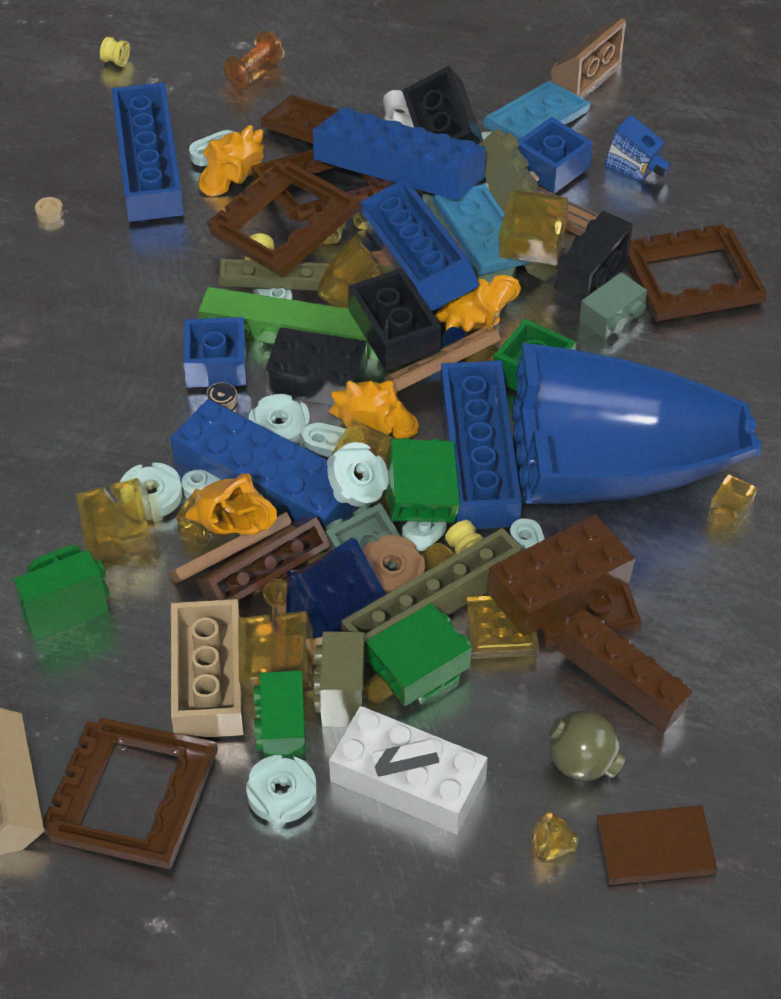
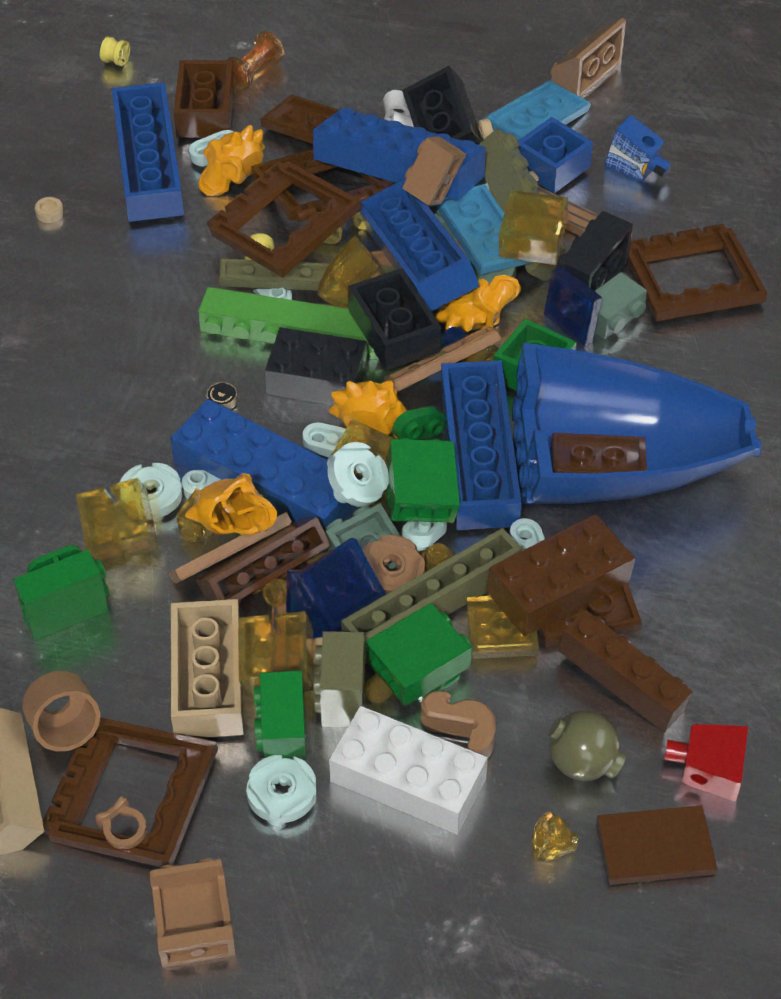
(68, 726): none -> medium nougat piece
(121, 807): none -> medium nougat piece
(191, 912): none -> medium nougat panel
(203, 97): none -> reddish brown brick
(214, 351): blue brick -> none
(293, 414): light aqua plate -> none
(405, 758): sticker -> none
(419, 423): none -> green plate
(433, 170): none -> medium nougat brick
(462, 536): light yellow wheel -> none
(462, 718): none -> medium nougat animal
(485, 127): none -> tan tile
(572, 305): none -> clear blue plate
(597, 453): none -> reddish brown tile
(712, 758): none -> red torso
(732, 503): clear yellow brick -> none

